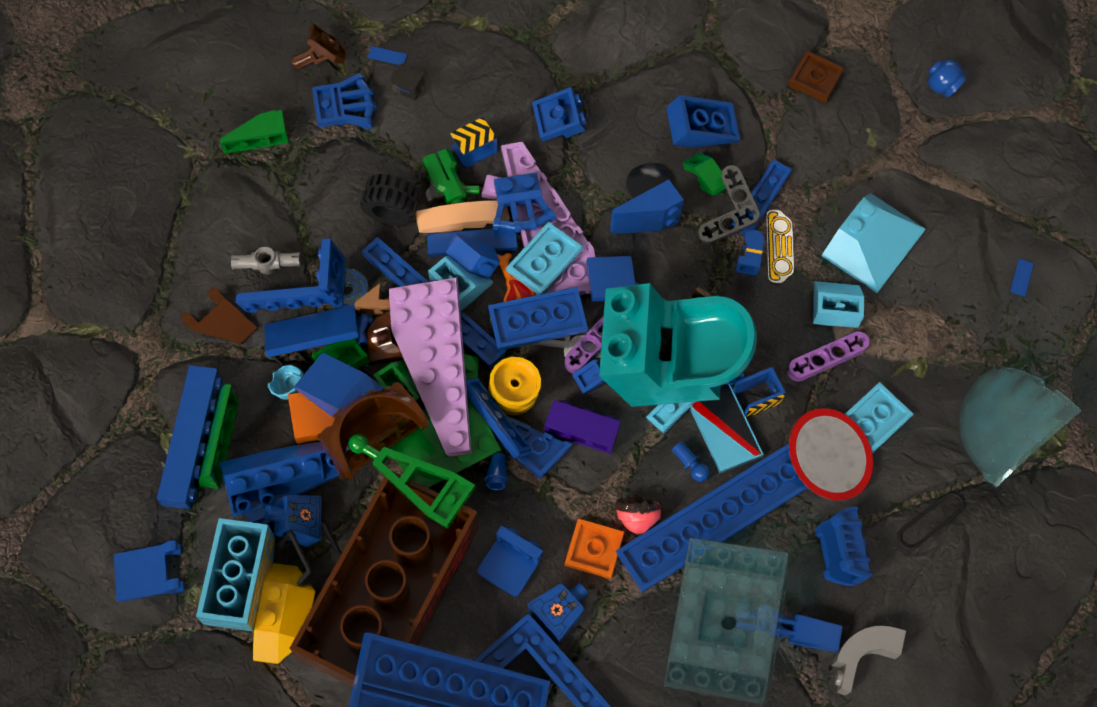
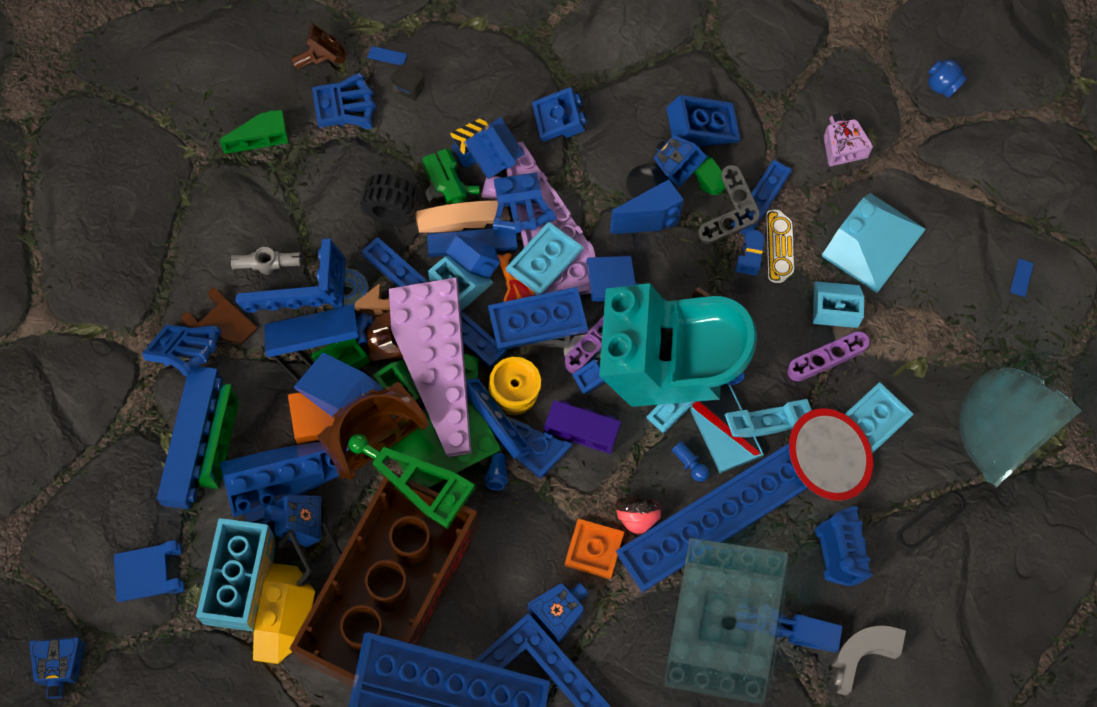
(56, 663): none -> torso
(171, 344): none -> blue plate
(284, 381): medium azure hair -> none
(494, 148): none -> blue bracket
(510, 561): blue bracket -> none
(678, 159): none -> torso
(766, 421): none -> medium azure slope
(768, 376): blue piece -> none
(816, 76): reddish brown tile -> none
(845, 141): none -> lavender torso

